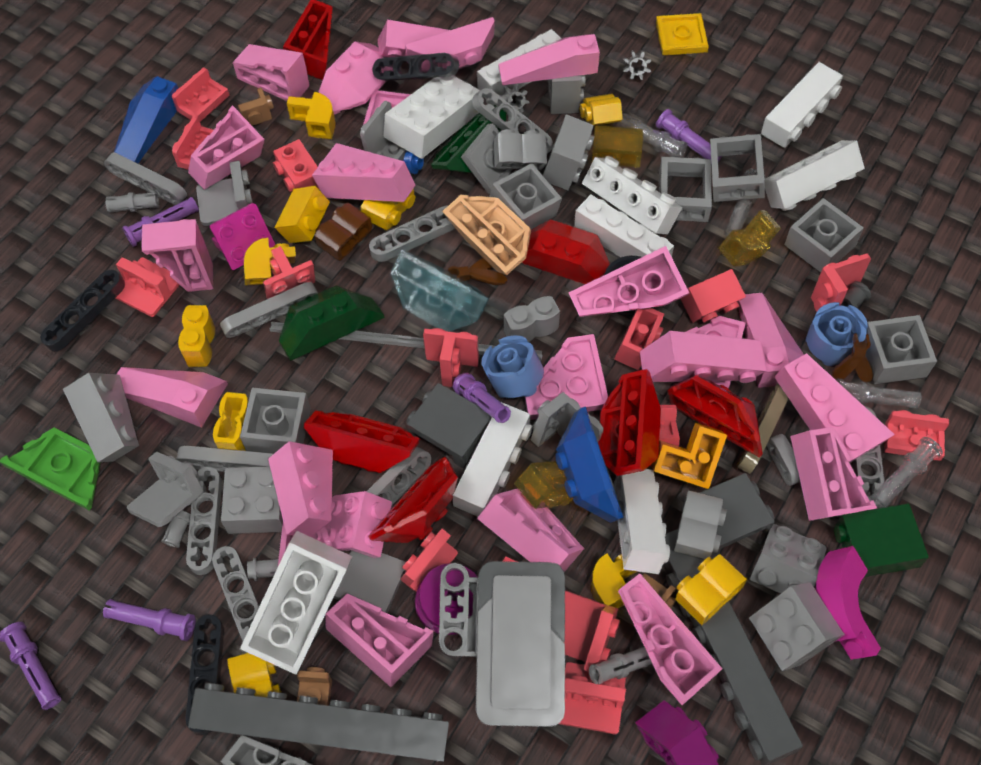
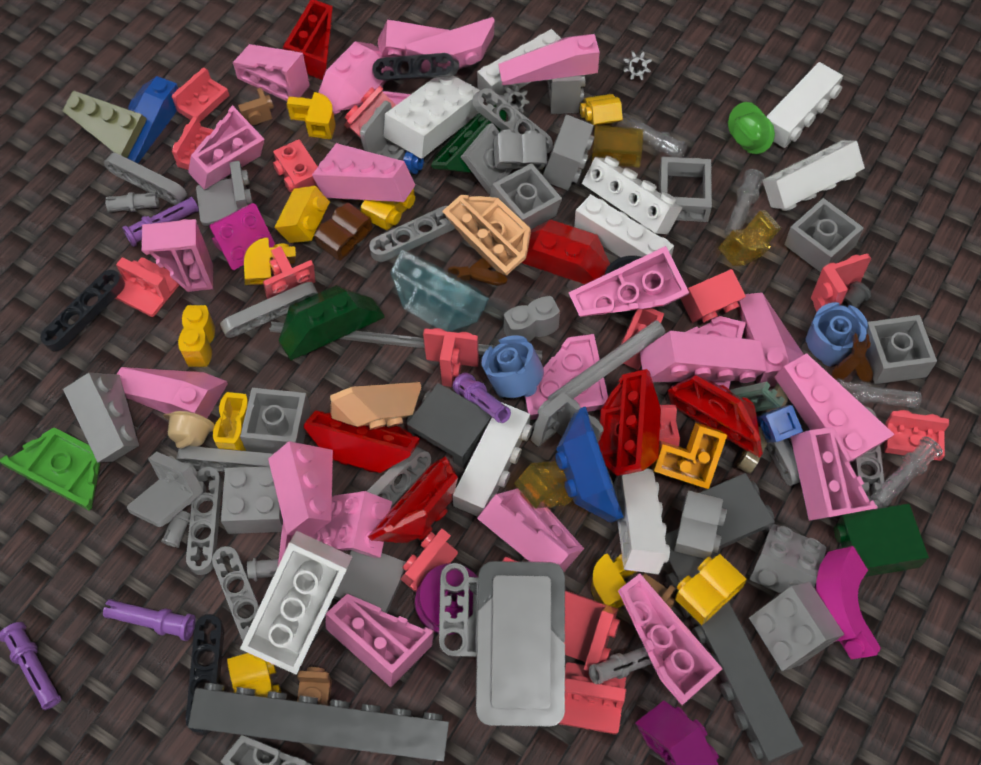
(109, 123): none -> wing
(188, 428): none -> tan piece
(360, 115): none -> coral bracket
(375, 404): none -> light nougat wedge
(611, 361): none -> light grey axle
(680, 131): medium lavender pin -> none
(681, 34): yellow tile -> none
(750, 186): light grey window -> none
(751, 128): none -> bright green piece
(757, 392): none -> sand green tile
(779, 424): none -> brick

